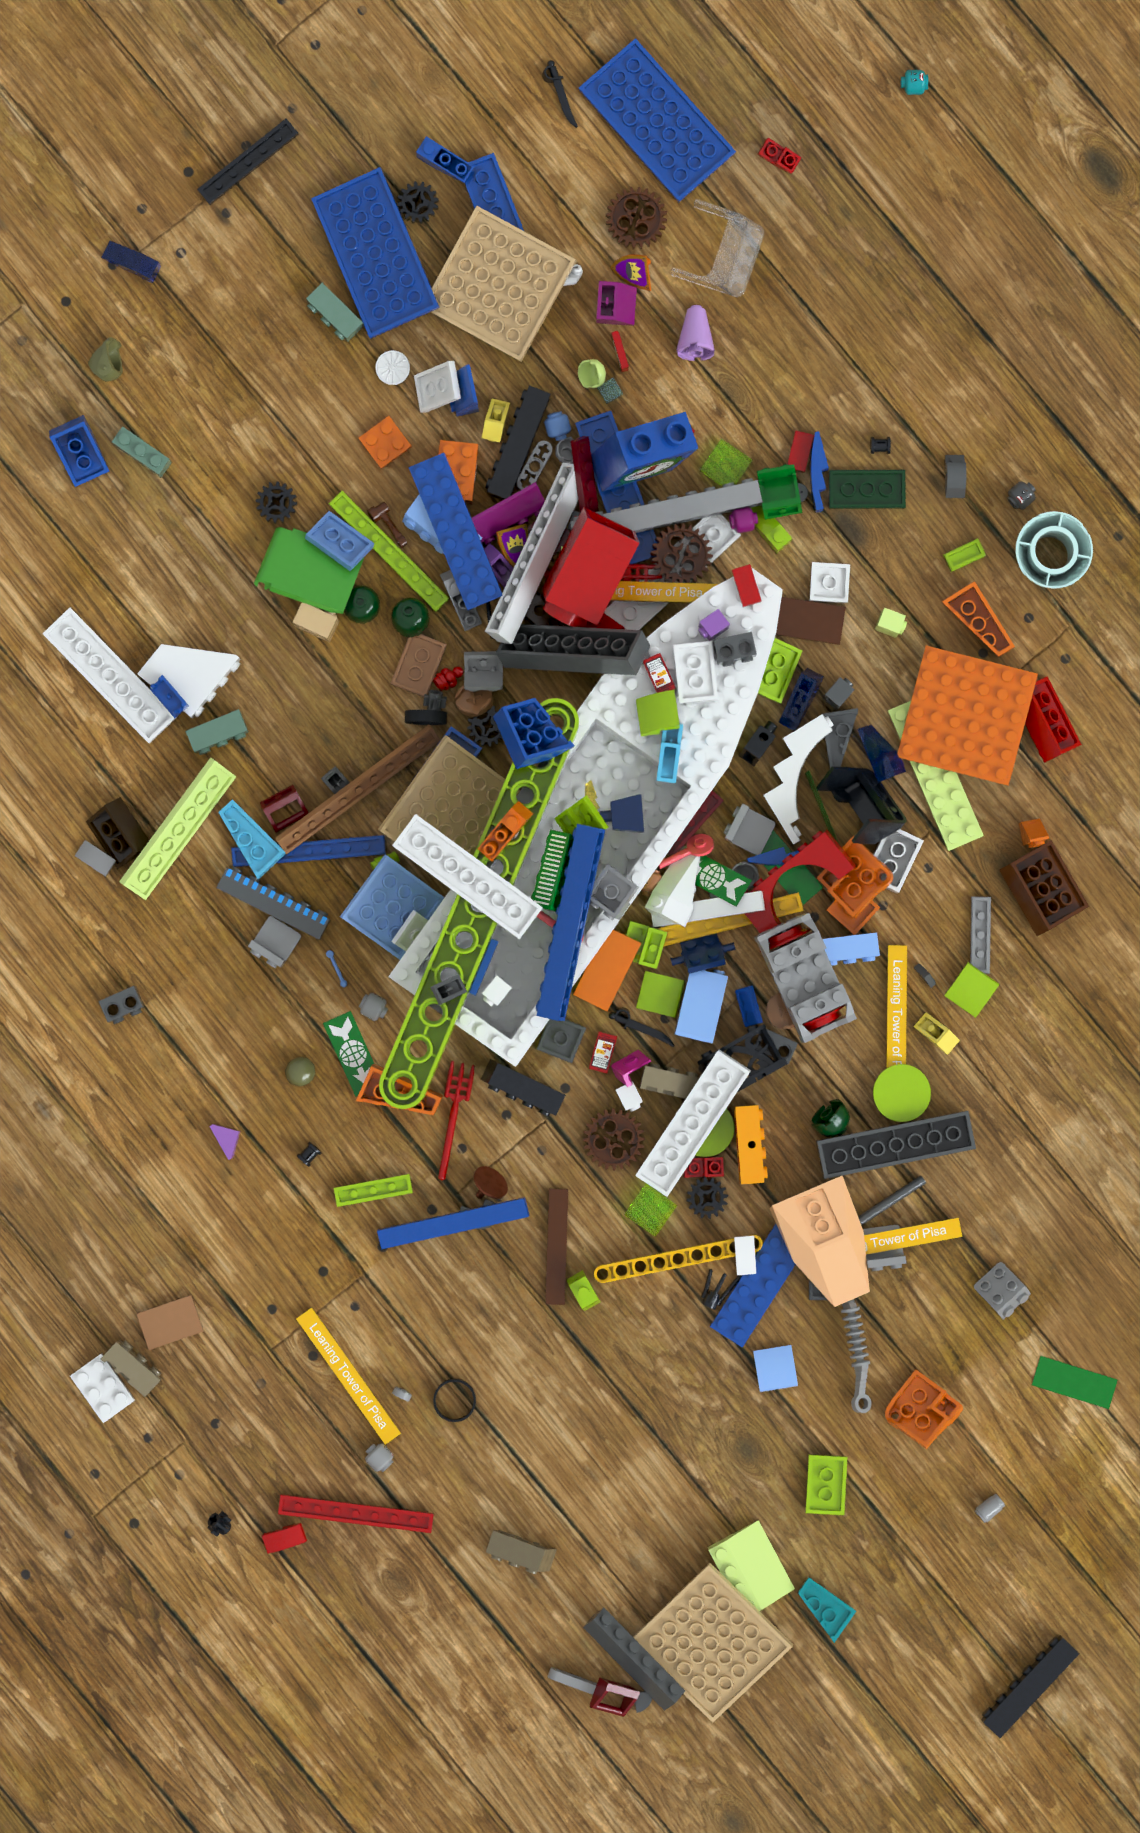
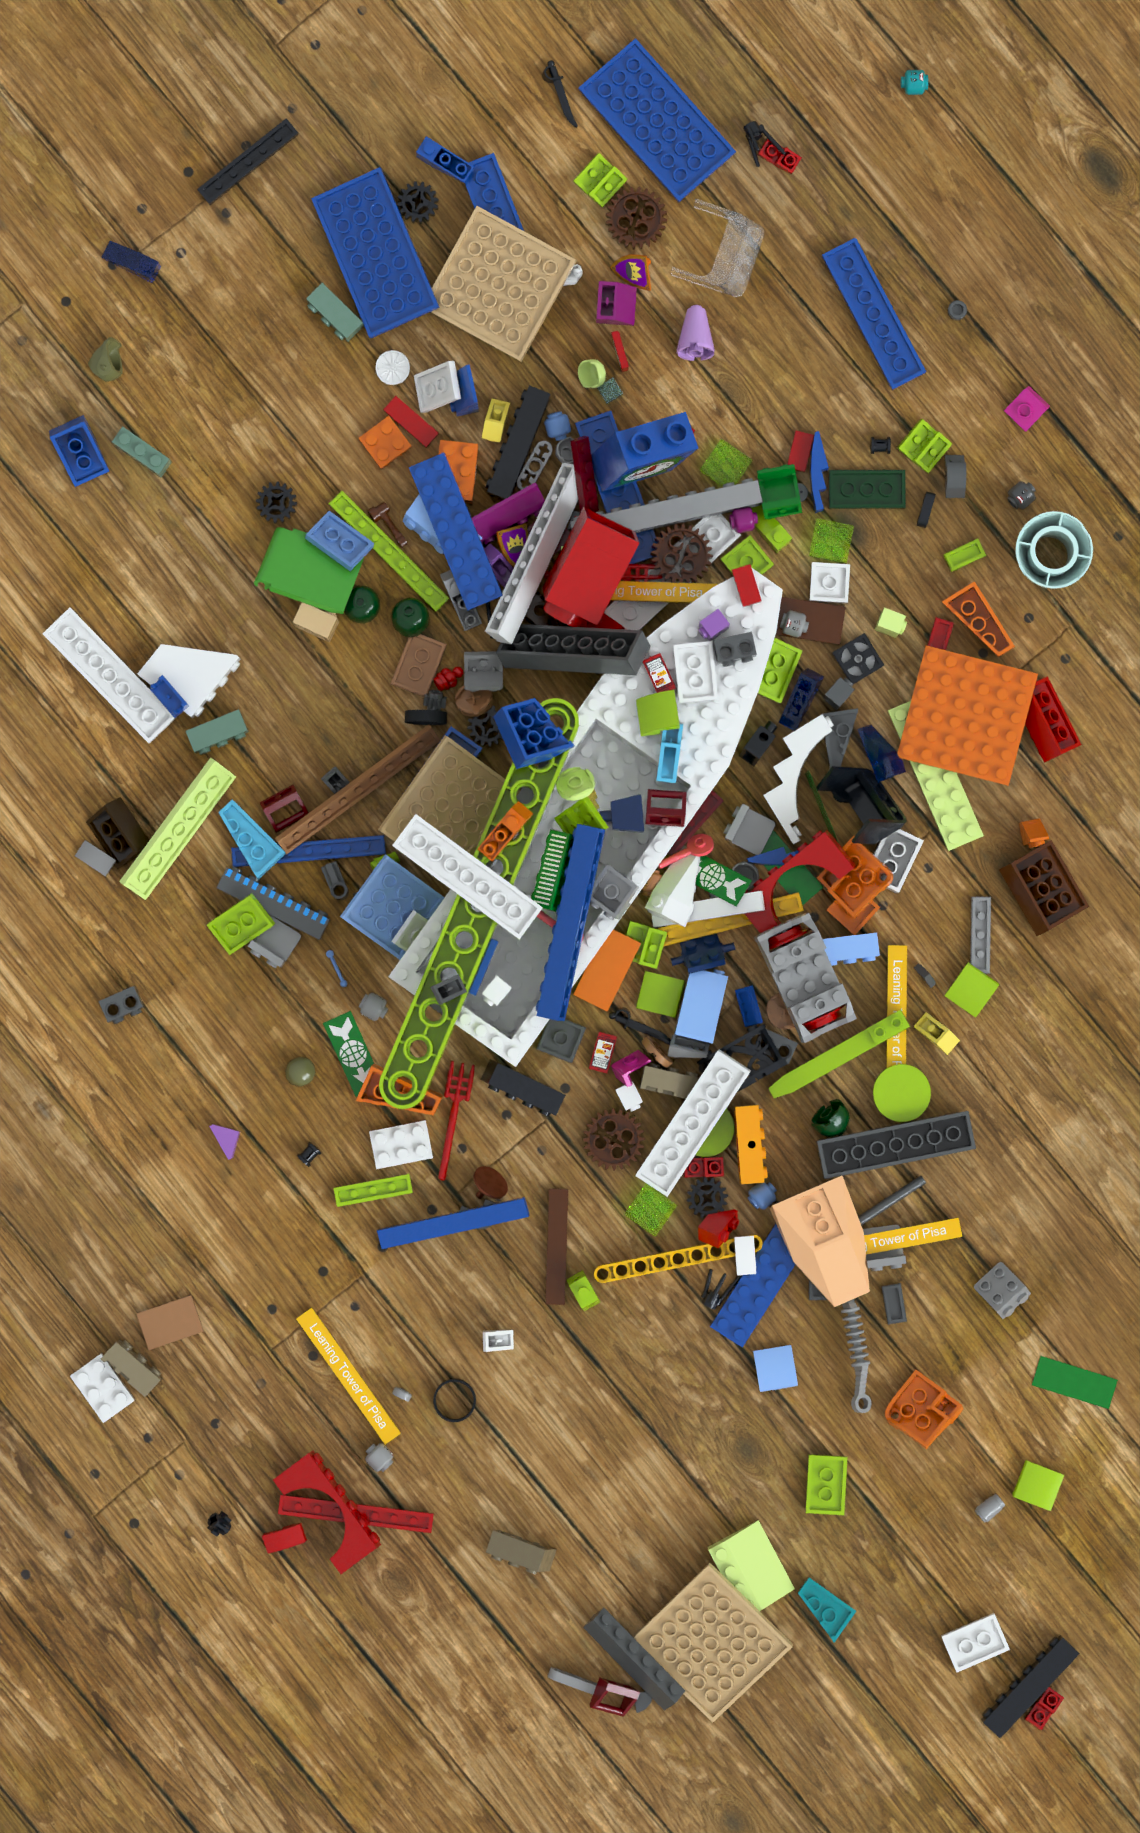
(240, 924): none -> lime plate
(334, 879): none -> dark grey piece
(358, 1537): none -> red arch
(401, 1144): none -> white plate
(411, 421): none -> red tile
(497, 1340): none -> white slope
(575, 783): none -> yellowish green tile
(600, 180): none -> lime slope
(657, 1050): none -> medium nougat tile
(665, 816): none -> dark red tile
(687, 1048): none -> light grey slope
(717, 1227): none -> red slope
(747, 553): none -> lime plate
(753, 133): none -> black plant
(762, 1195): none -> medium blue head
(794, 623): none -> light grey head
(831, 541): none -> clear neon green plate
(840, 1054): none -> lime piece
(858, 659): none -> black piece
(873, 313): none -> blue plate
(894, 1303): none -> dark grey tile
(924, 445): none -> lime slope
(926, 509): none -> black beam
(940, 633): none -> red tile
(957, 310): none -> dark grey tile
(975, 1642): none -> white plate
(1027, 408): none -> dark pink piece
(1038, 1485): none -> lime slope
(1044, 1708): none -> red slope

